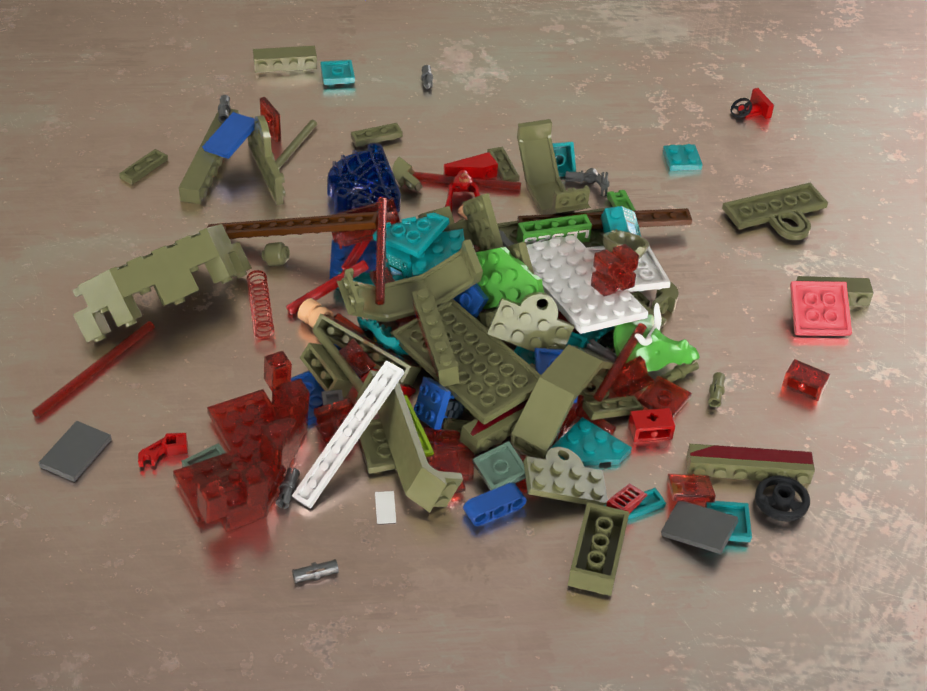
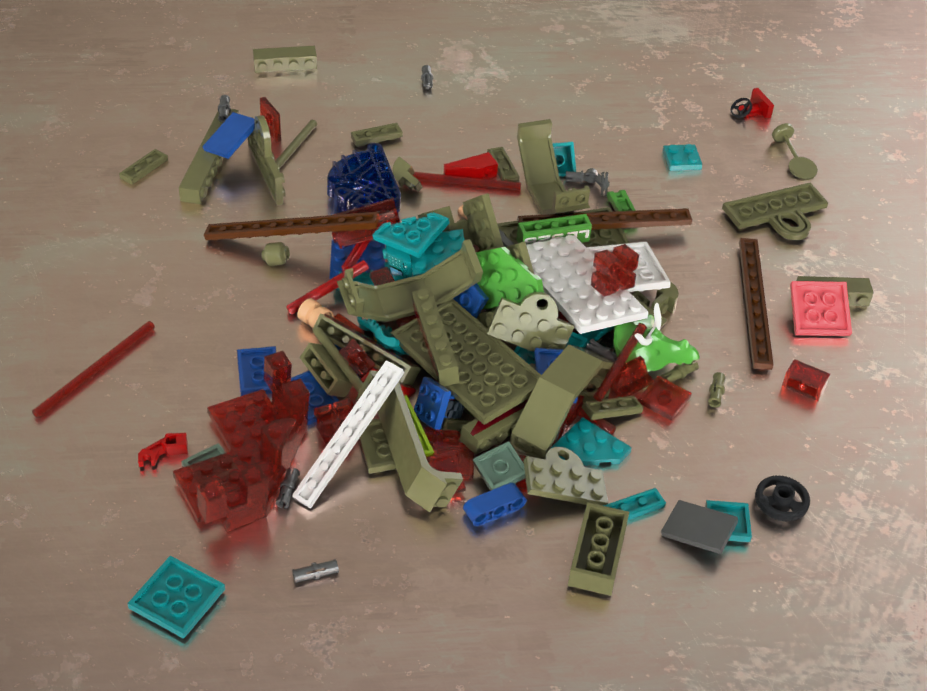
(75, 451): dark grey tile -> none
(167, 270): olive brick -> none
(176, 596): none -> teal plate
(252, 369): none -> blue tile
(255, 326): clear red piece -> none
(330, 397): dark grey plate -> none
(337, 72): teal plate -> none
(381, 251): clear red piece -> none
(385, 507): white sticker -> none
(462, 183): red piece -> none
(617, 238): olive cylinder -> none
(620, 219): teal slope -> none
(632, 504): red slope -> none
(651, 425): red brick -> none
(691, 488): clear red plate -> none
(749, 463): olive brick -> none
(755, 304): none -> reddish brown plate
(798, 166): none -> olive piece

